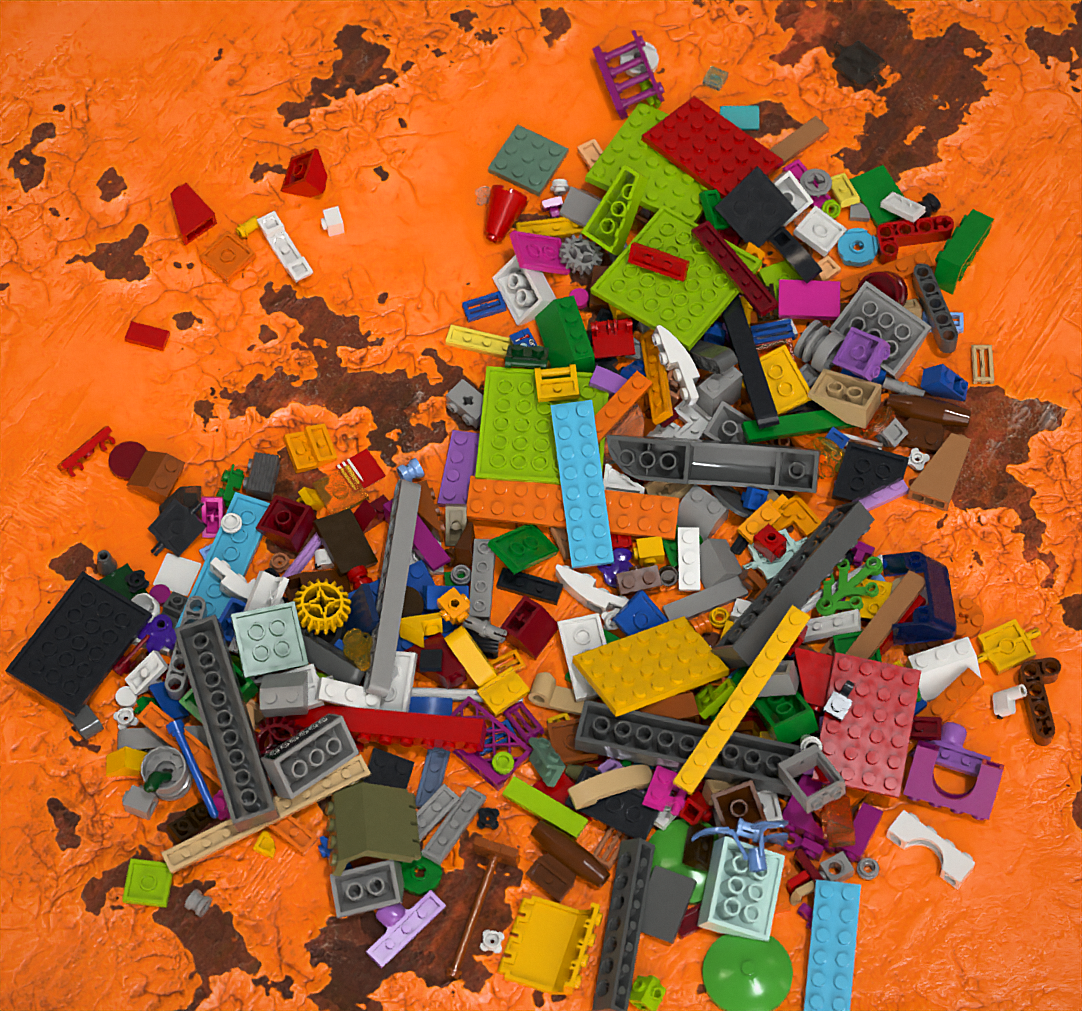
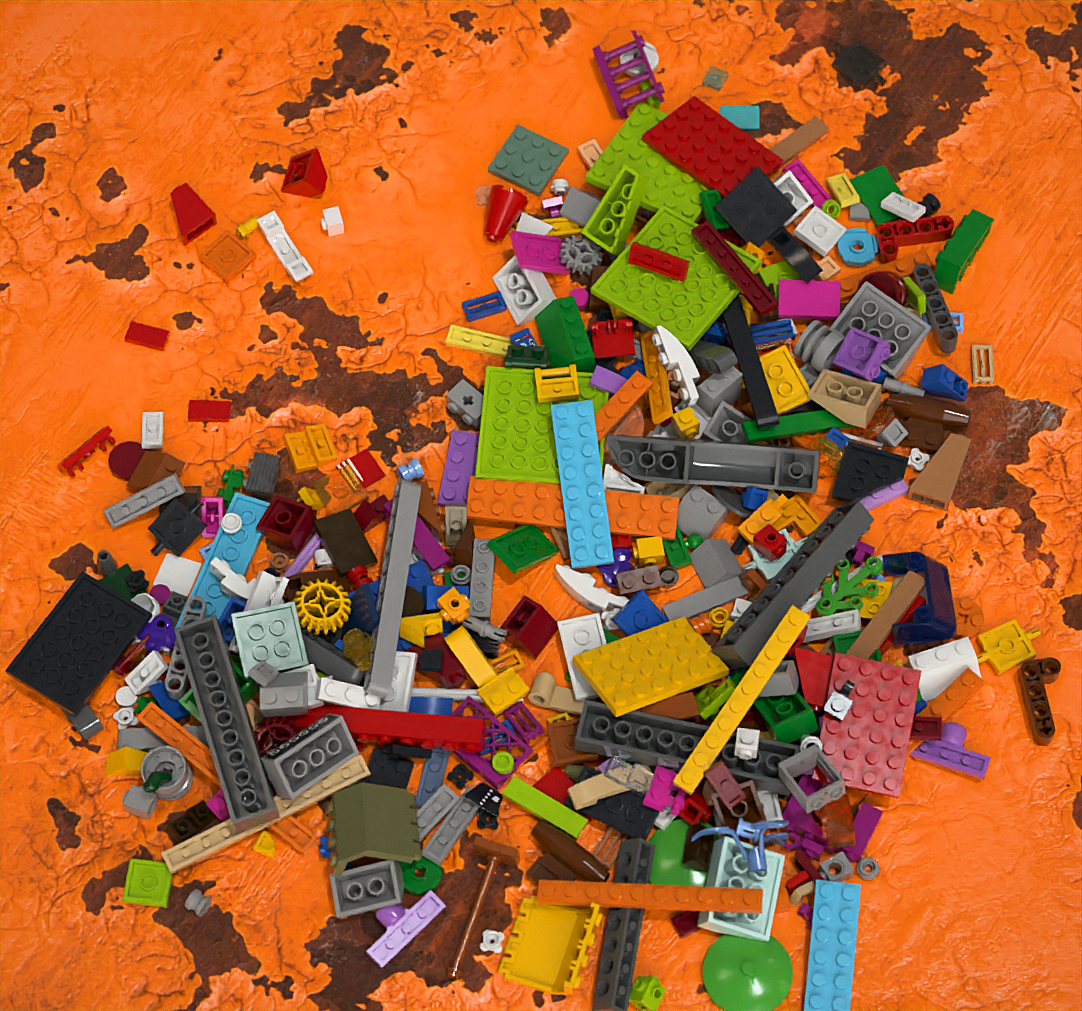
(144, 500): none -> light grey tile
(152, 430): none -> white plate
(176, 728): blue piece -> none
(209, 411): none -> red tile
(263, 673): none -> light grey tile
(407, 751): none -> black tile
(460, 769): none -> black plate
(485, 797): none -> black sticker
(530, 586): black tile -> none
(532, 225): none -> white sticker
(546, 761): sand green bracket -> none
(631, 777): none -> clear slope
(650, 896): none -> orange plate
(666, 903): dark grey tile -> none
(685, 423): none -> yellow brick
(688, 559): white plate -> none
(724, 784): none -> dark red plate
(746, 743): none -> white bracket
(822, 178): light grey gear -> none
(909, 832): white arch -> none
(915, 296): none -> lime tile
(976, 801): magenta arch -> none
(1005, 700): white piece -> none

